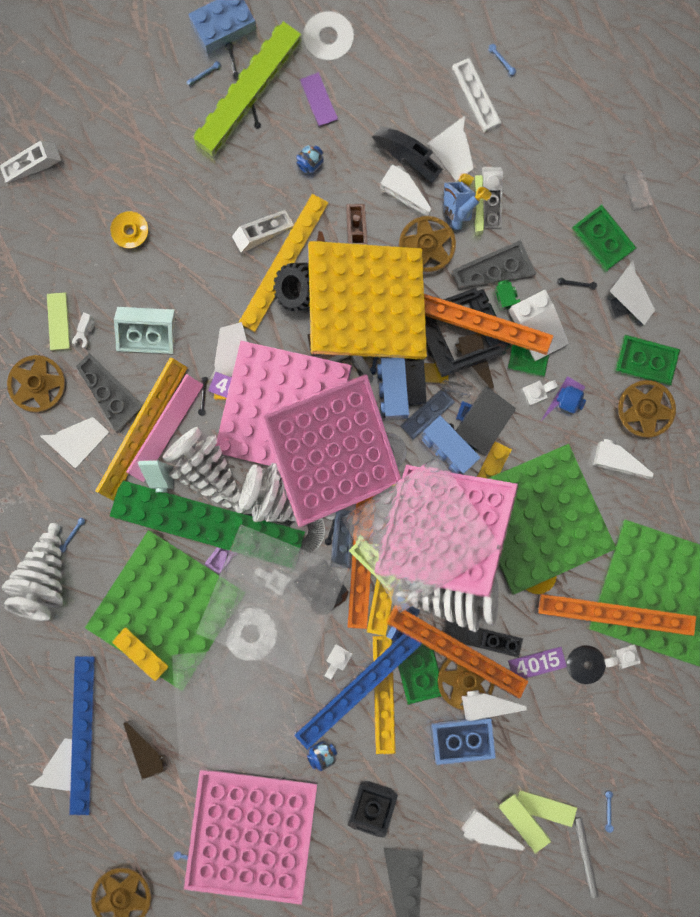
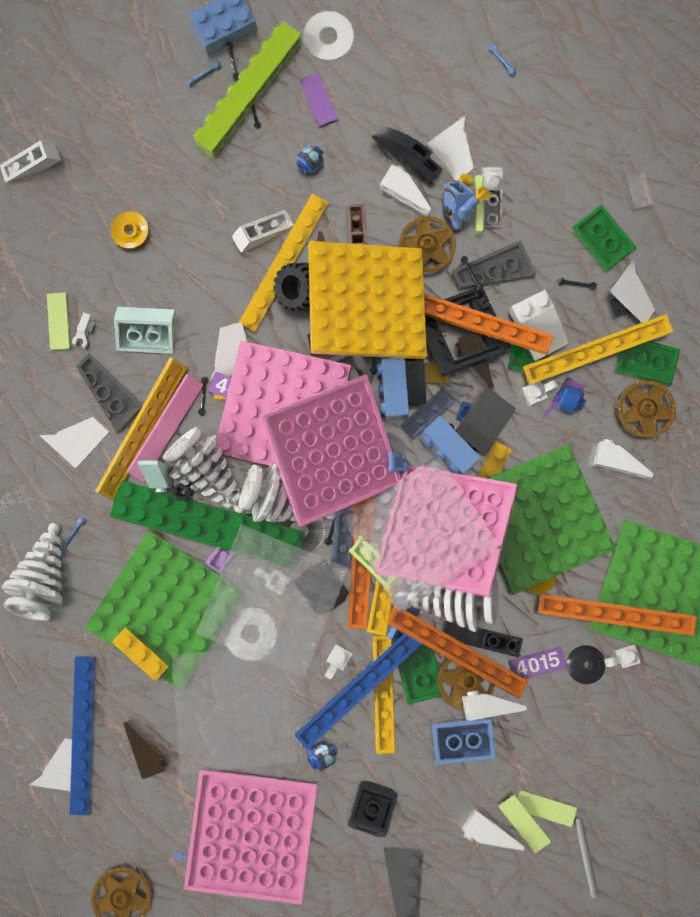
(35, 383): pearl gold wheel -> none
(178, 490): none -> black bush
(397, 463): none -> medium blue tile
(464, 260): none -> black hinge
(476, 95): white tile -> none
(506, 295): green brick -> none
(598, 349): none -> yellow plate
(609, 828): medium blue hinge -> none

